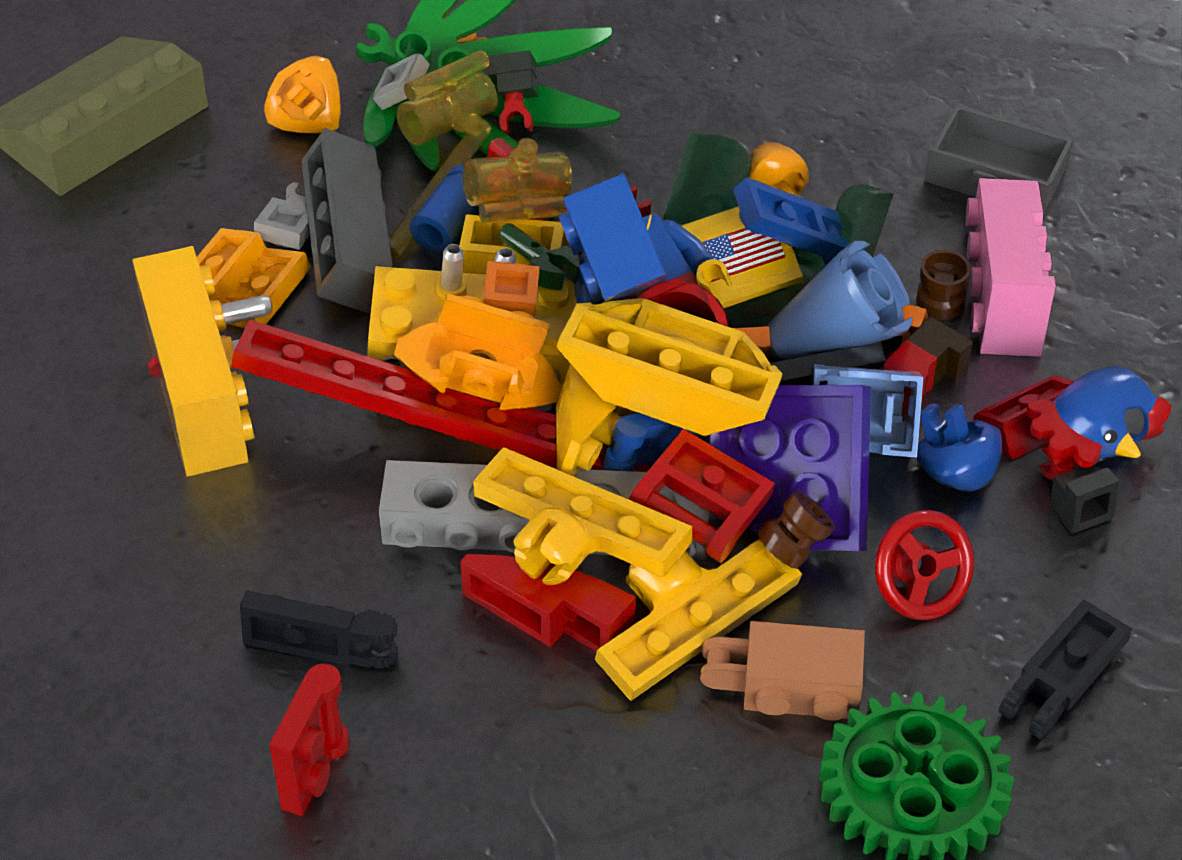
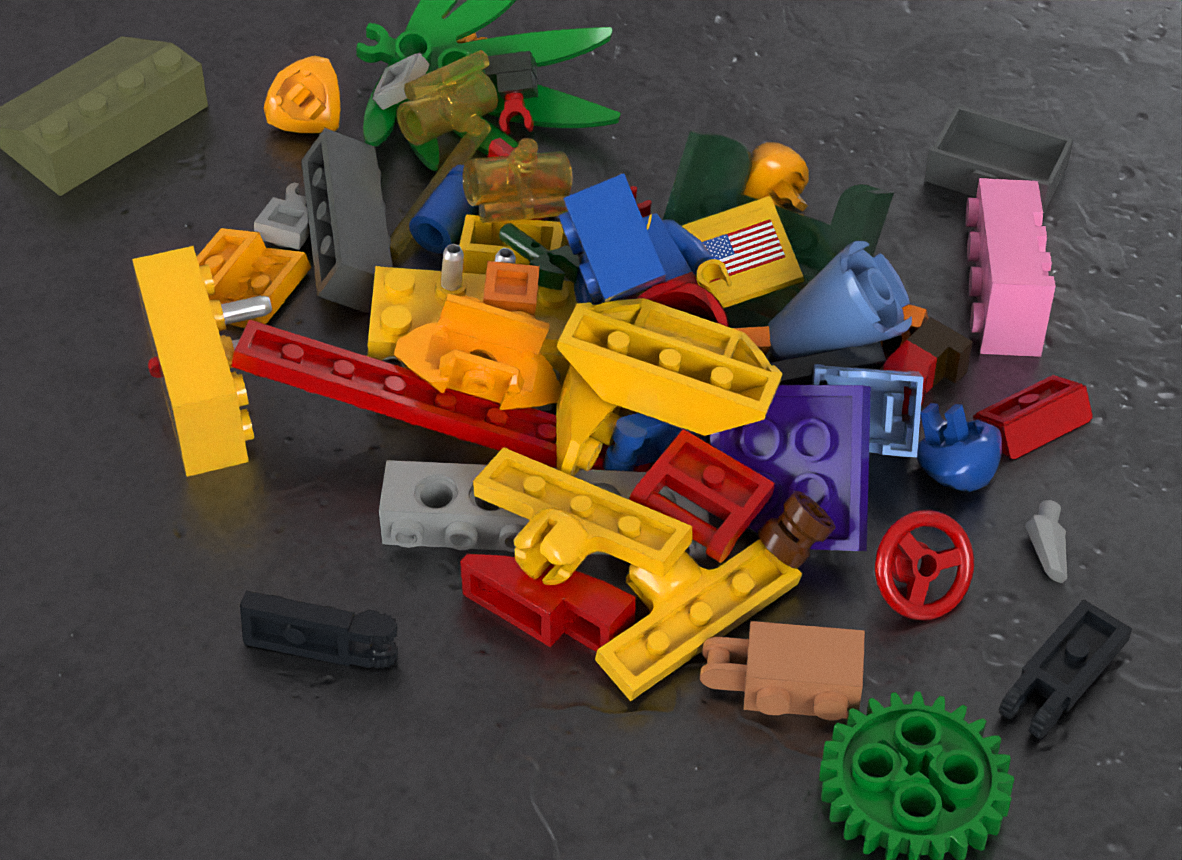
(309, 739): red plate -> none
(789, 219): blue plate -> none
(943, 284): reddish brown wheel -> none
(1049, 539): none -> light grey bar
(1080, 494): pearl dark grey piece -> none
(1090, 417): piece -> none

